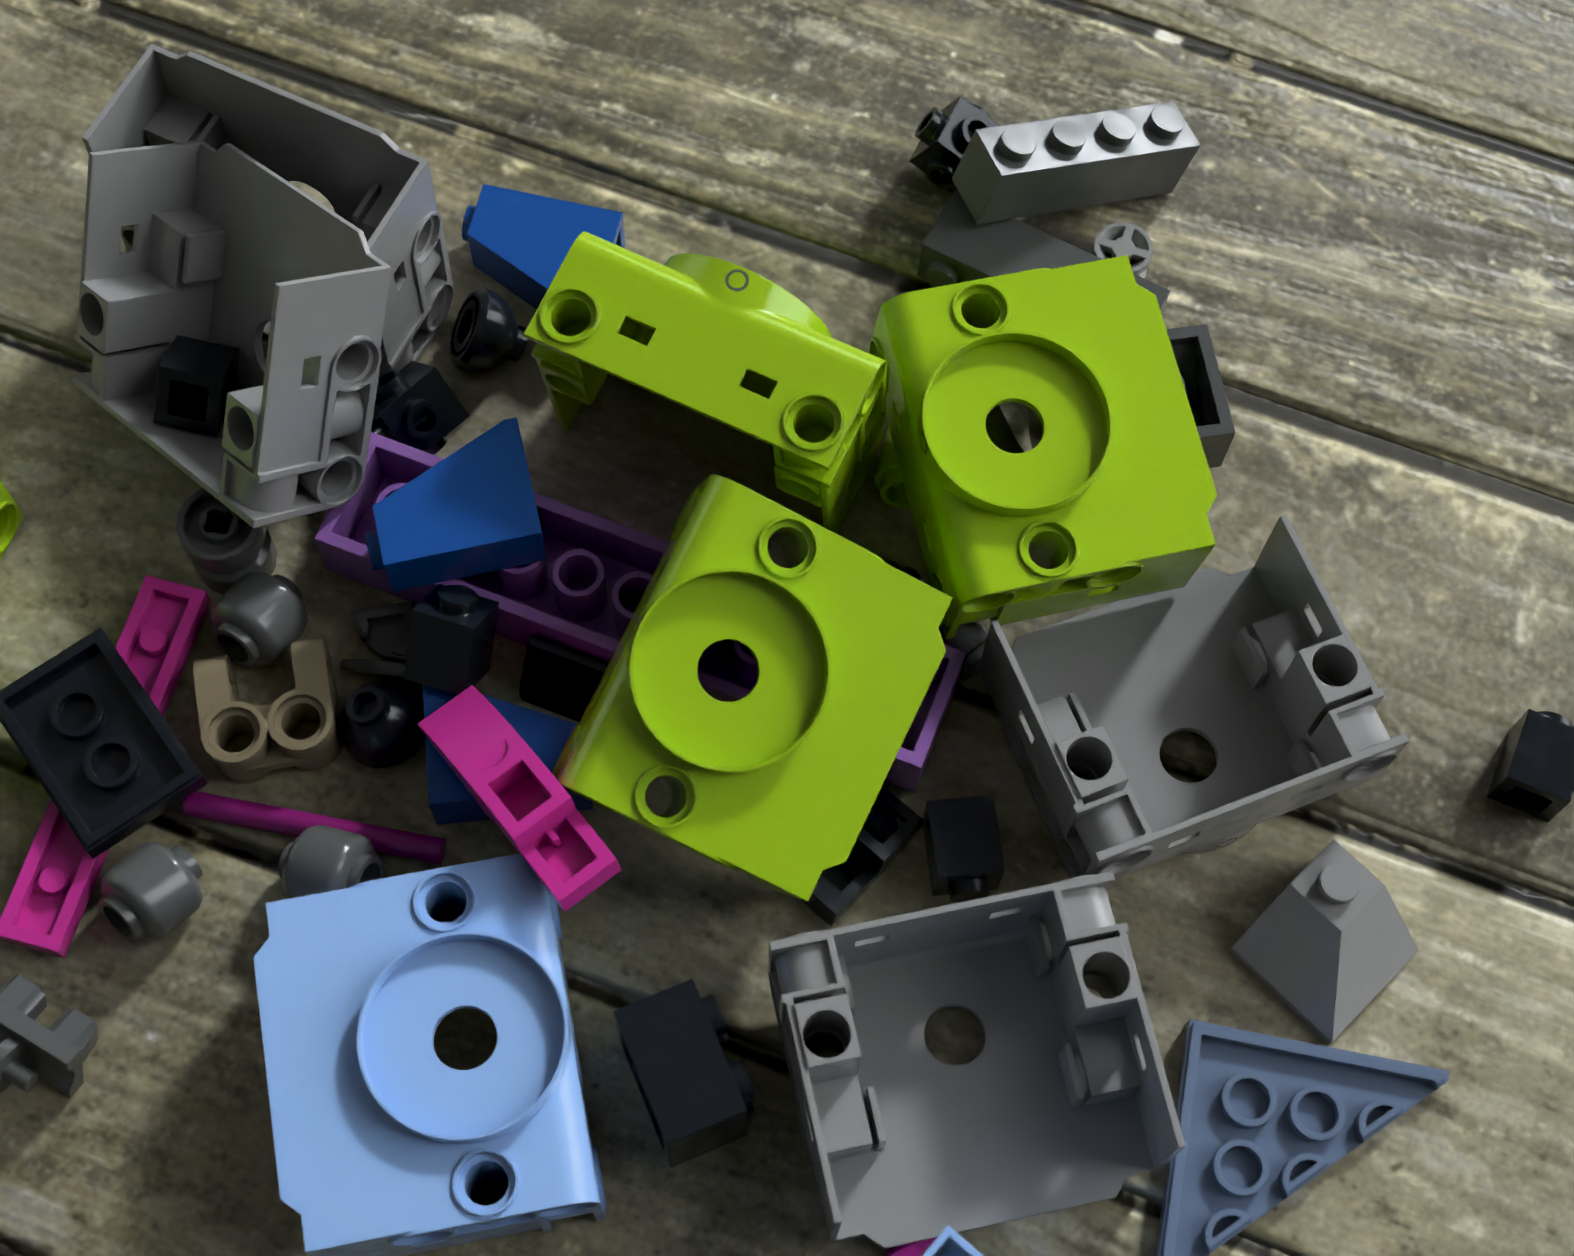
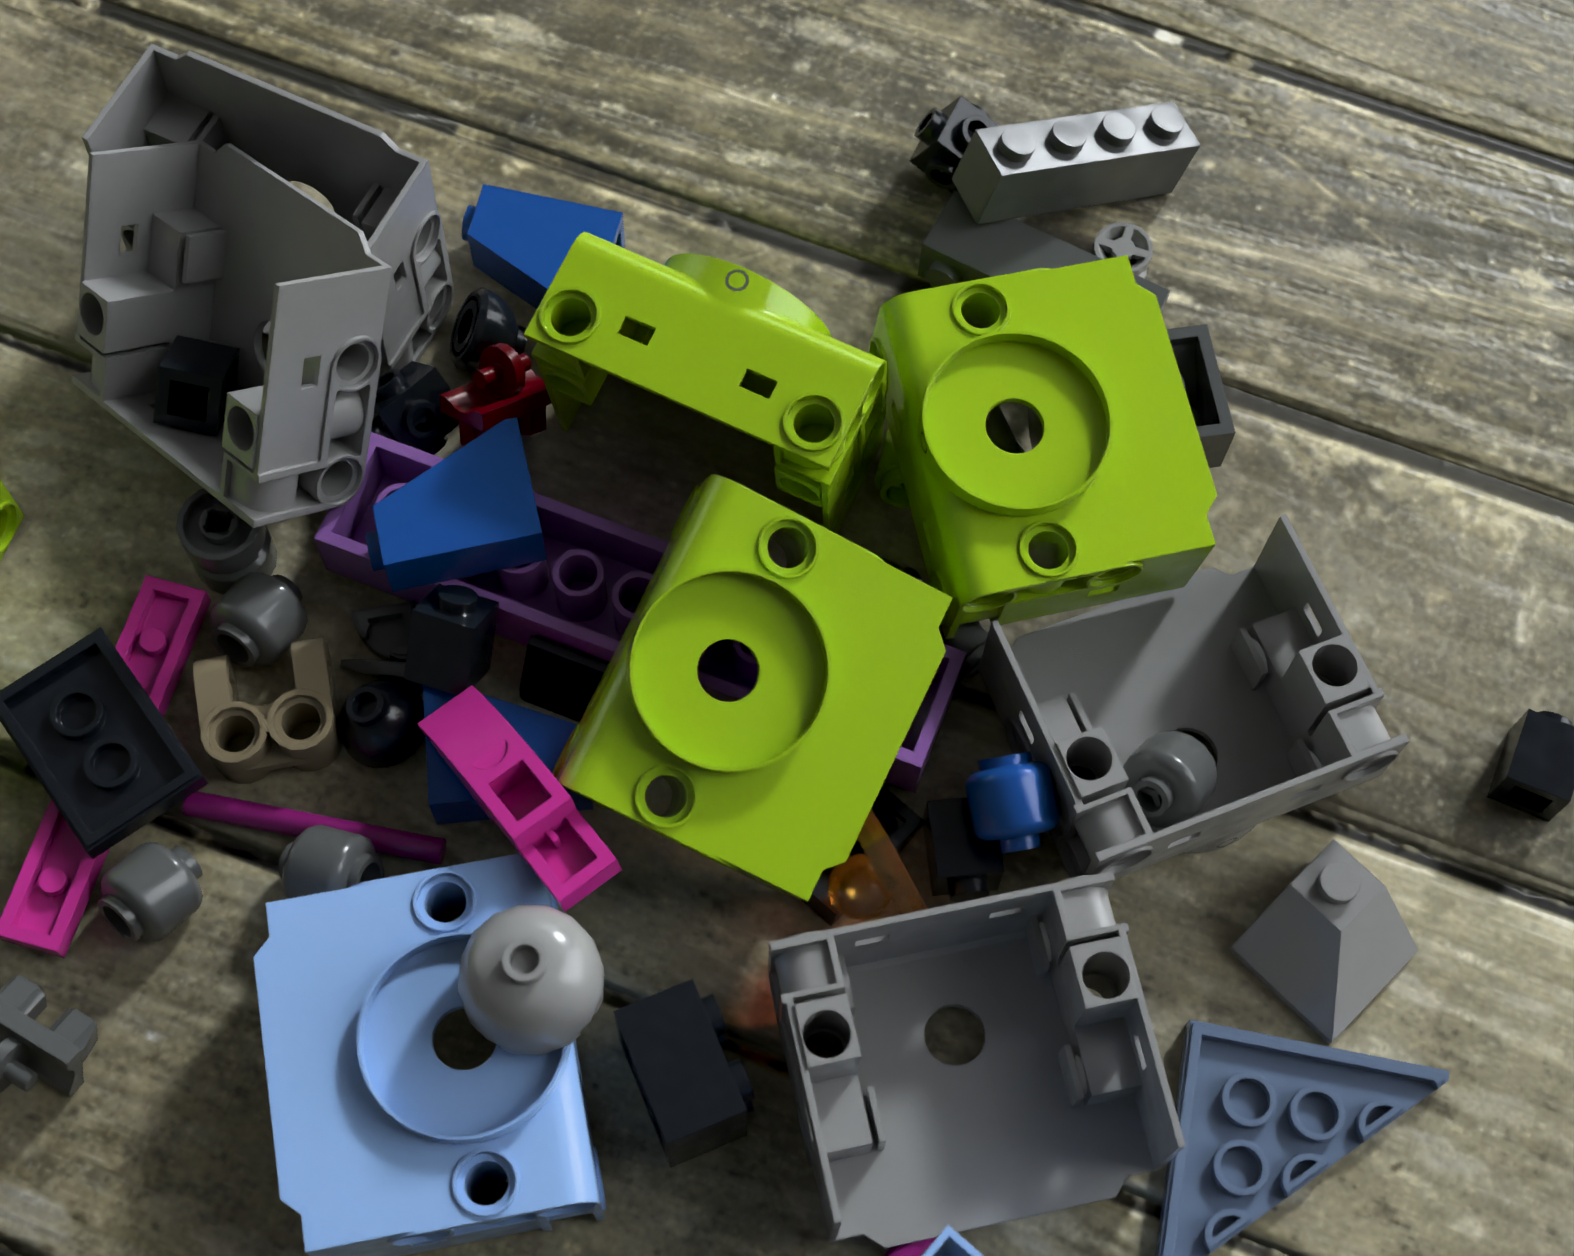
(500, 391): none -> dark red hips
(531, 979): none -> light grey cylinder
(871, 880): none -> clear orange tile
(1012, 801): none -> blue head
(1171, 777): none -> dark grey head

